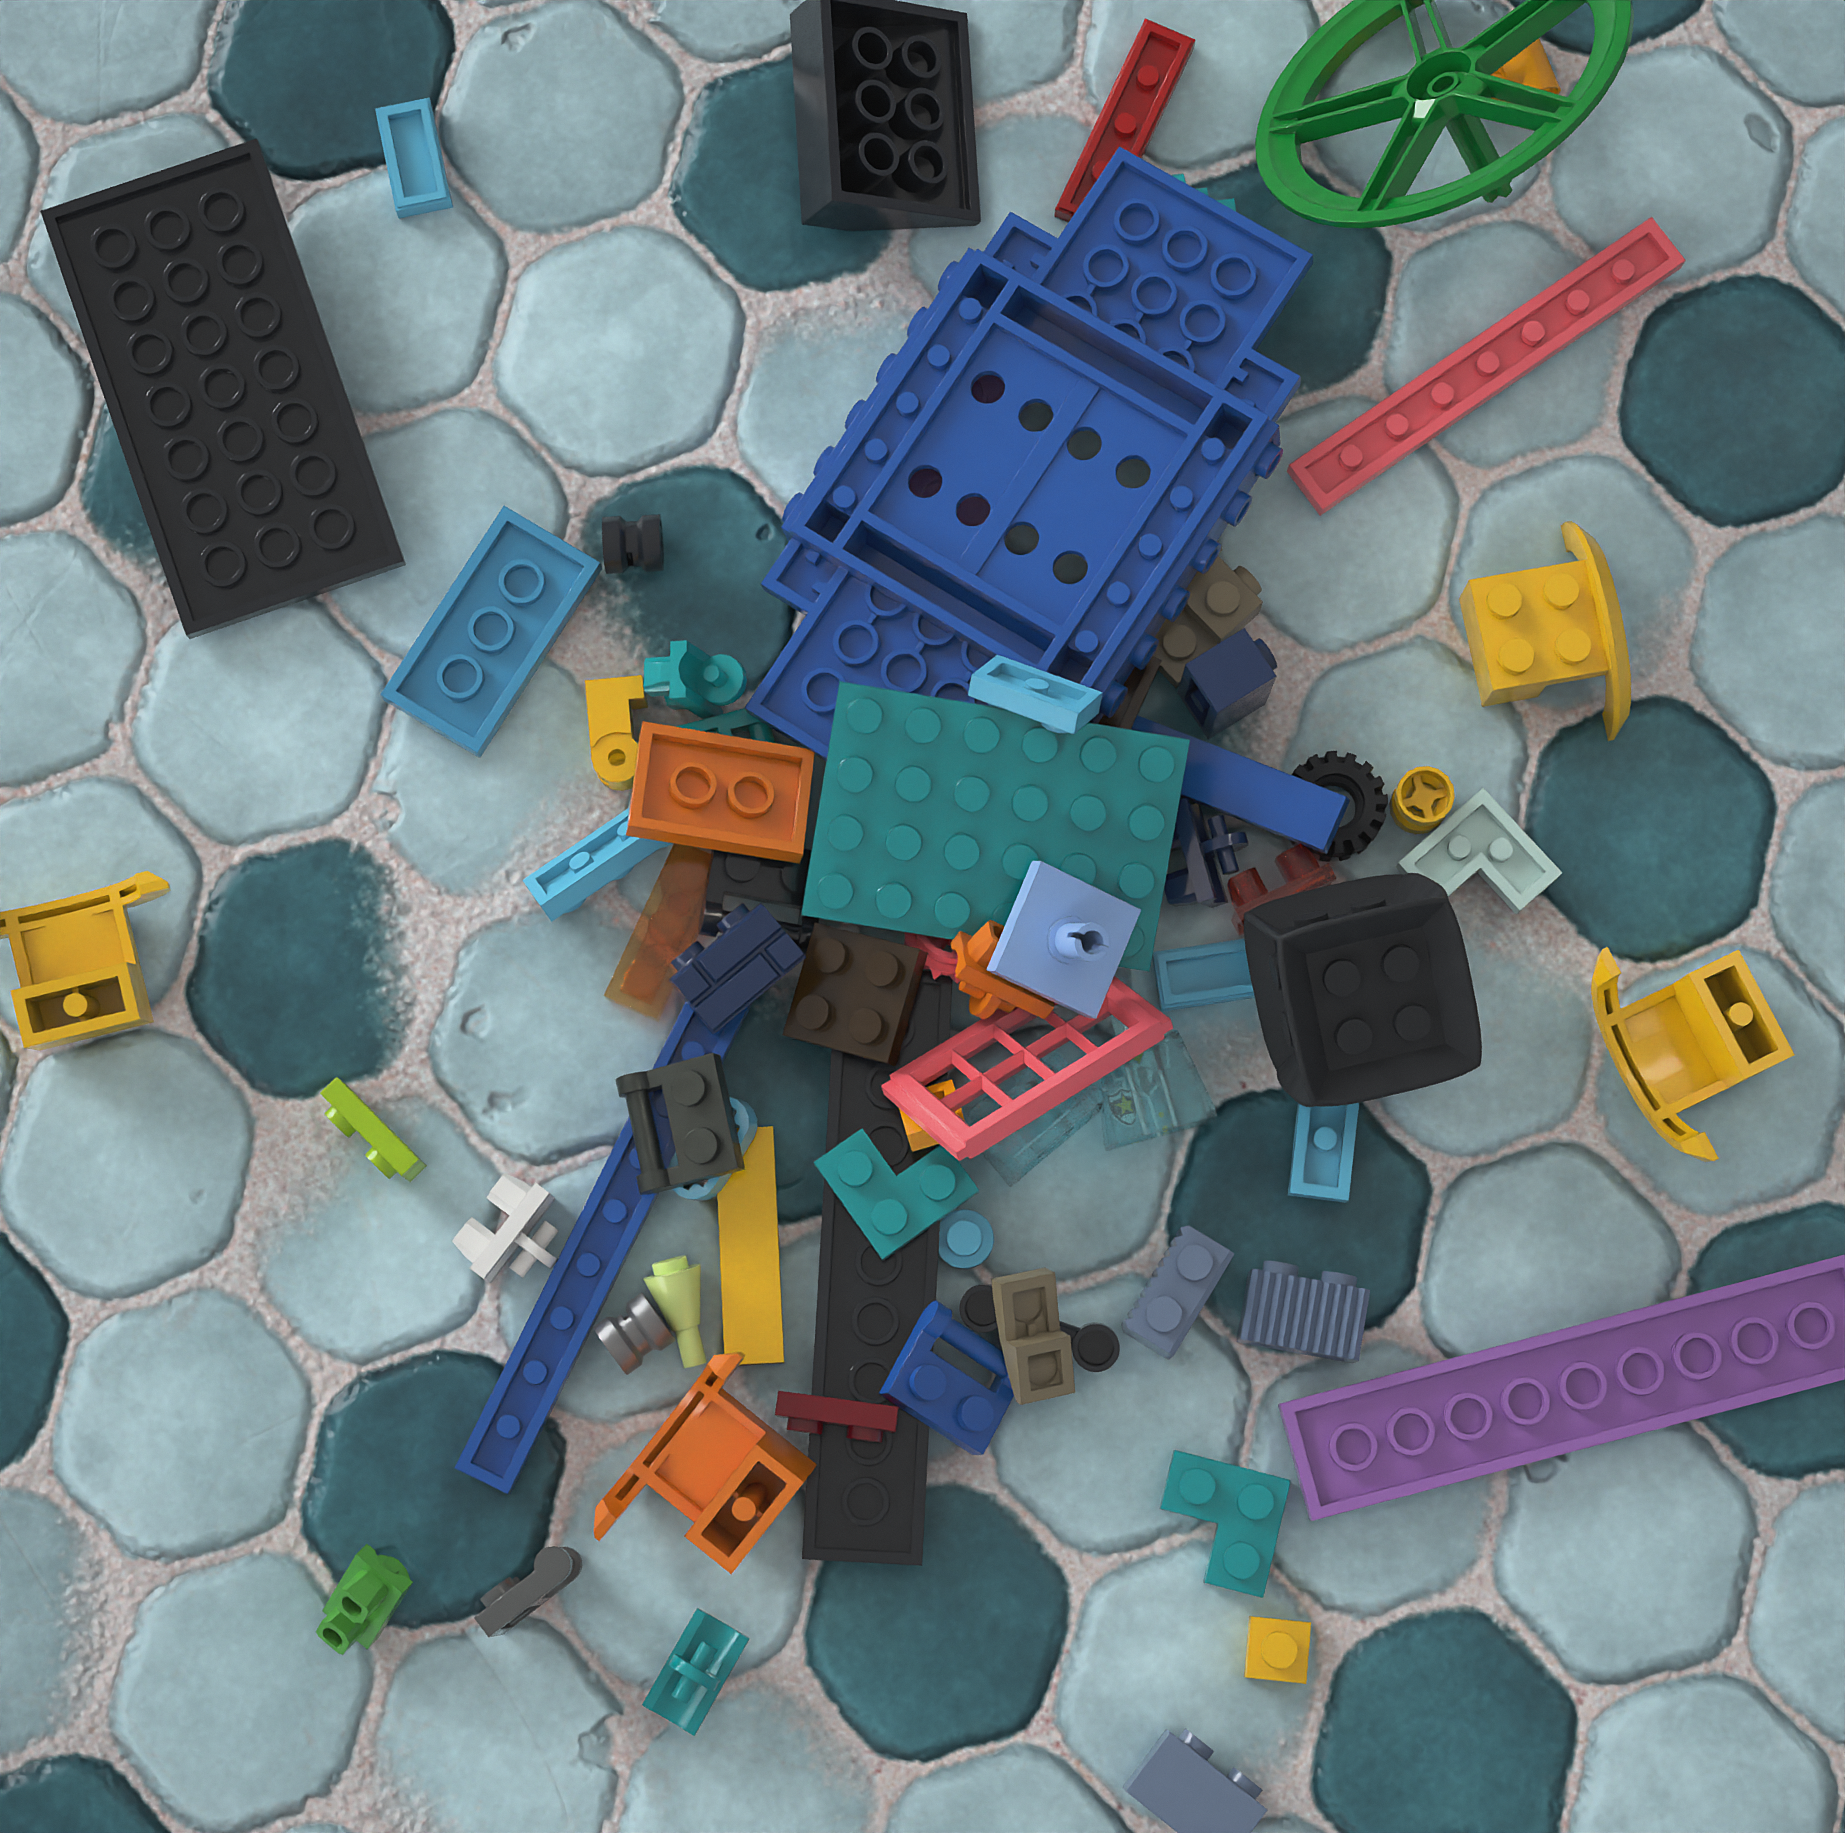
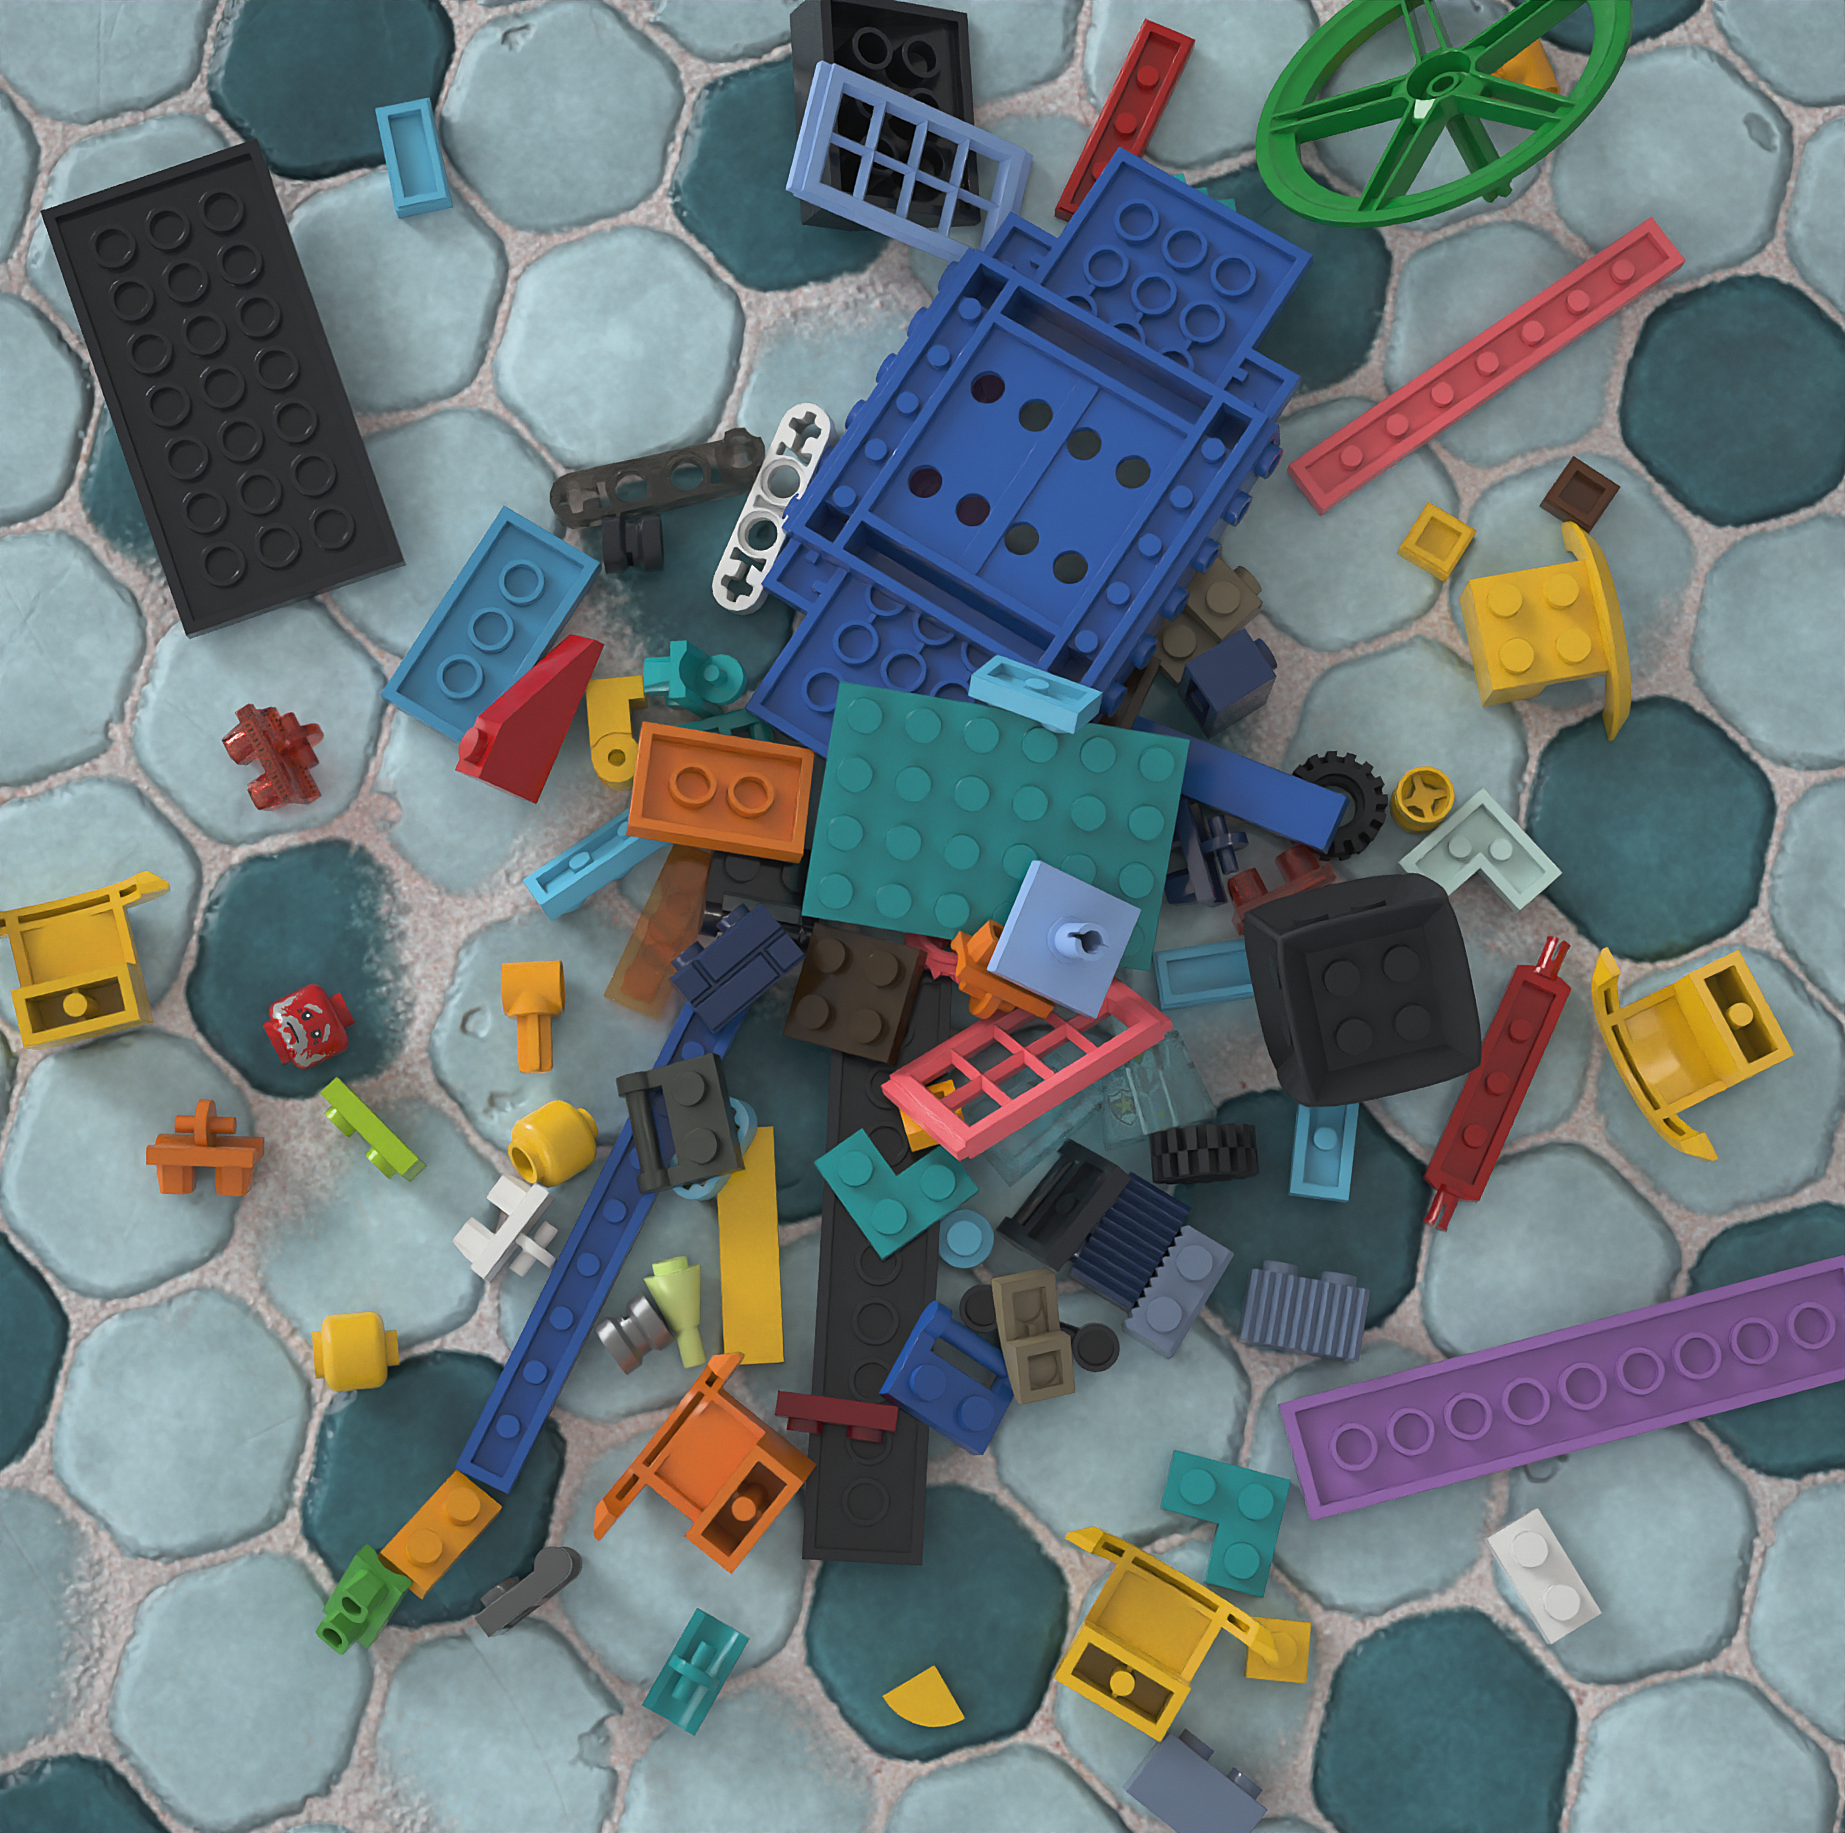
(180, 1153): none -> orange hips
(284, 752): none -> clear red hips
(308, 1026): none -> red head
(354, 1351): none -> yellow head
(440, 1533): none -> light orange plate
(525, 727): none -> red slope
(533, 996): none -> light orange axle
(553, 1143): none -> yellow head
(657, 473): none -> clear smoke beam
(765, 506): none -> white beam
(817, 134): none -> light blue piece
(925, 1700): none -> yellow tile
(1065, 1205): none -> black plate
(1128, 1243): none -> dark blue brick
(1148, 1635): none -> yellow piece
(1203, 1154): none -> black tyre
(1436, 542): none -> yellow tile
(1498, 1086): none -> red plate
(1542, 1576): none -> white plate
(1580, 495): none -> reddish brown tile

